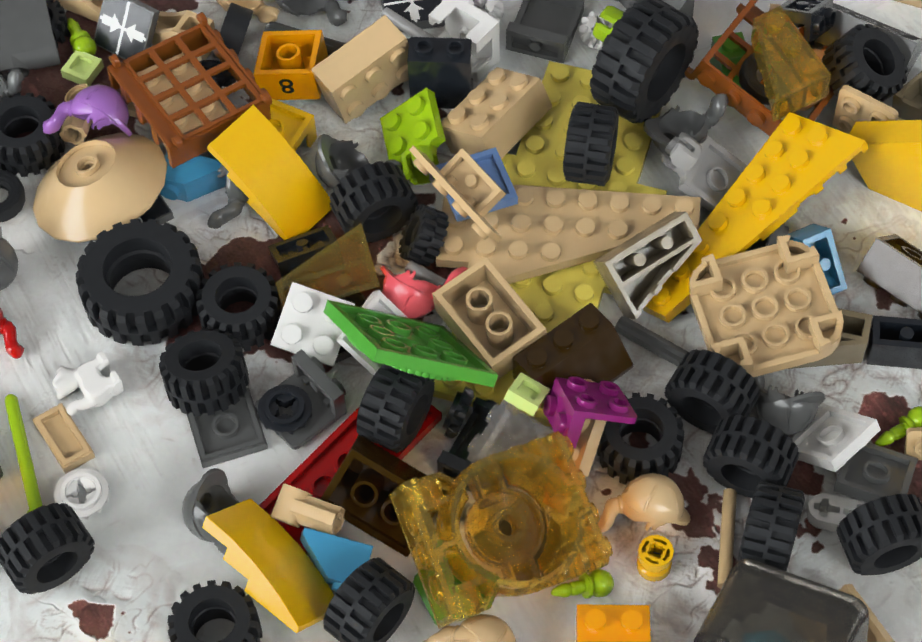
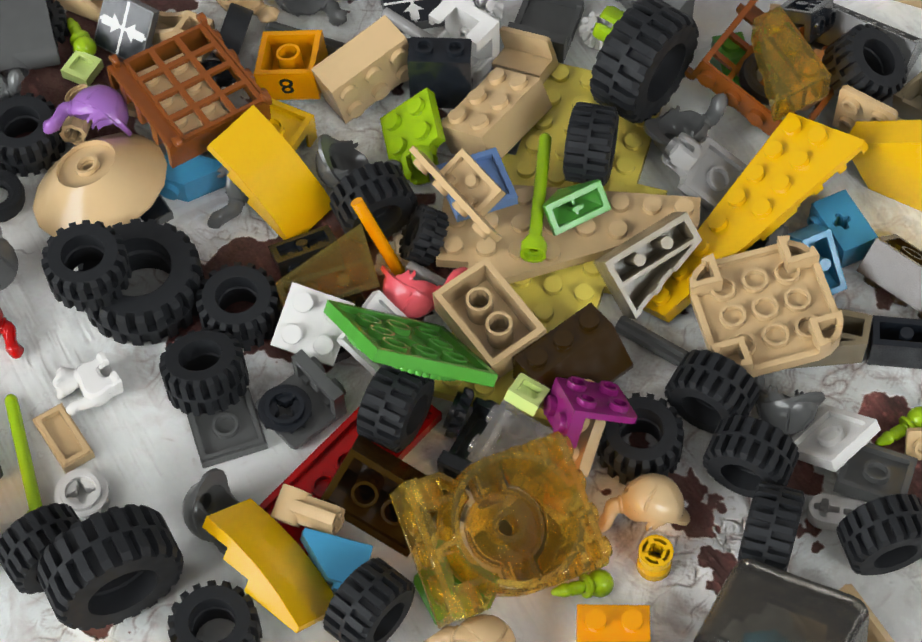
(82, 244): none -> black tyre
(110, 567): none -> black tyre
(377, 236): none -> light orange bar
(526, 53): none -> tan panel
(534, 246): none -> lime piece
(575, 205): none -> bright green slope
(727, 535): tan bar -> none
(848, 226): none -> dark azure brick

